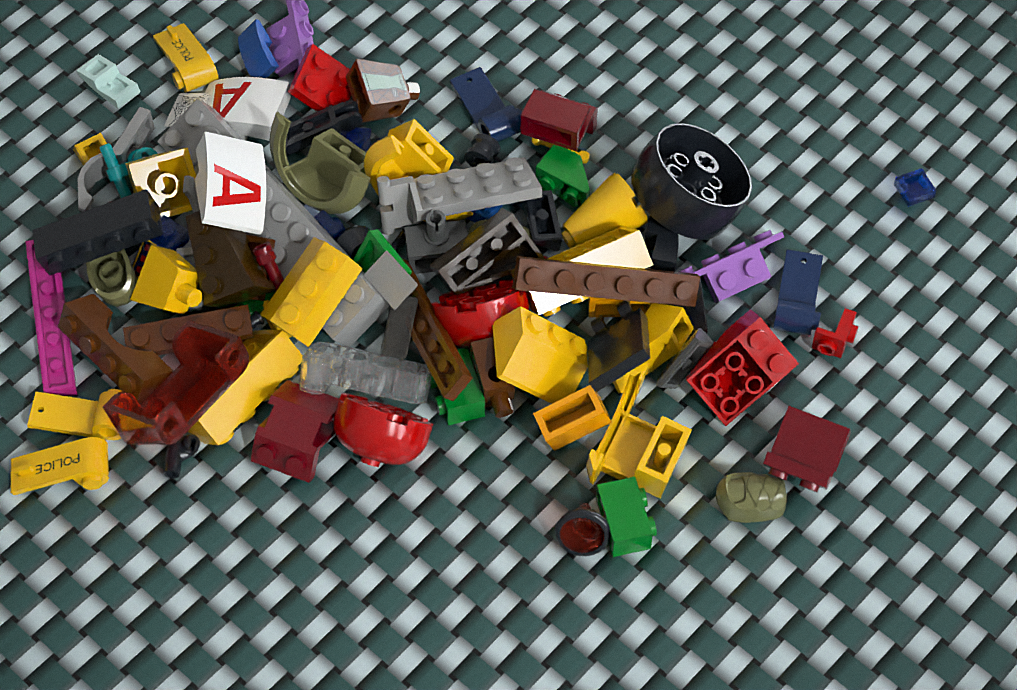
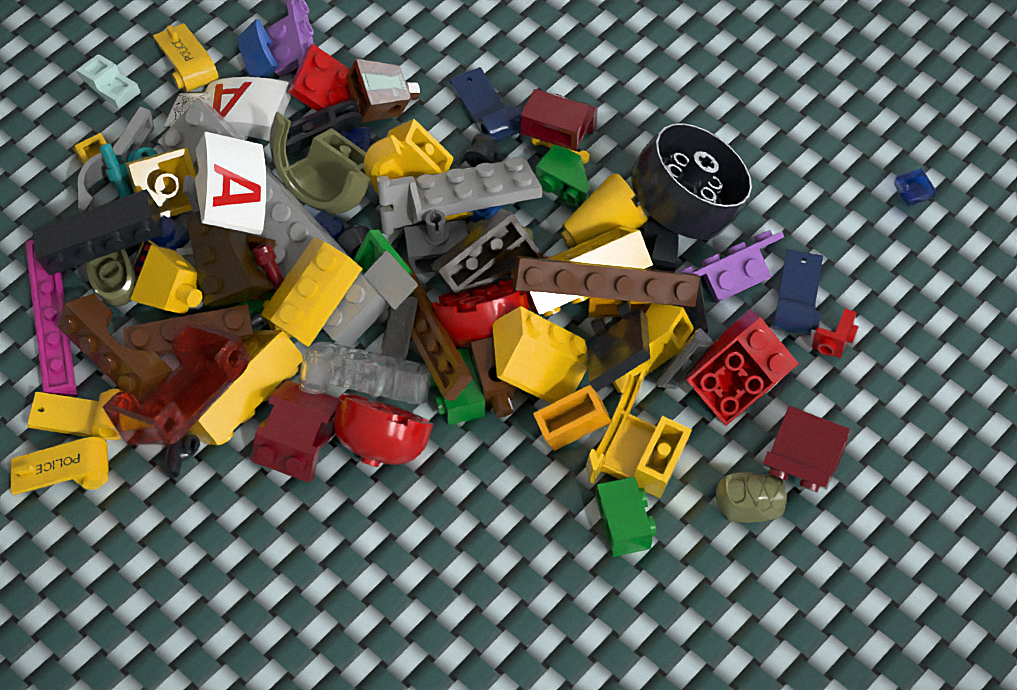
(544, 221): black slope -> none
(583, 531): clear red hat -> none

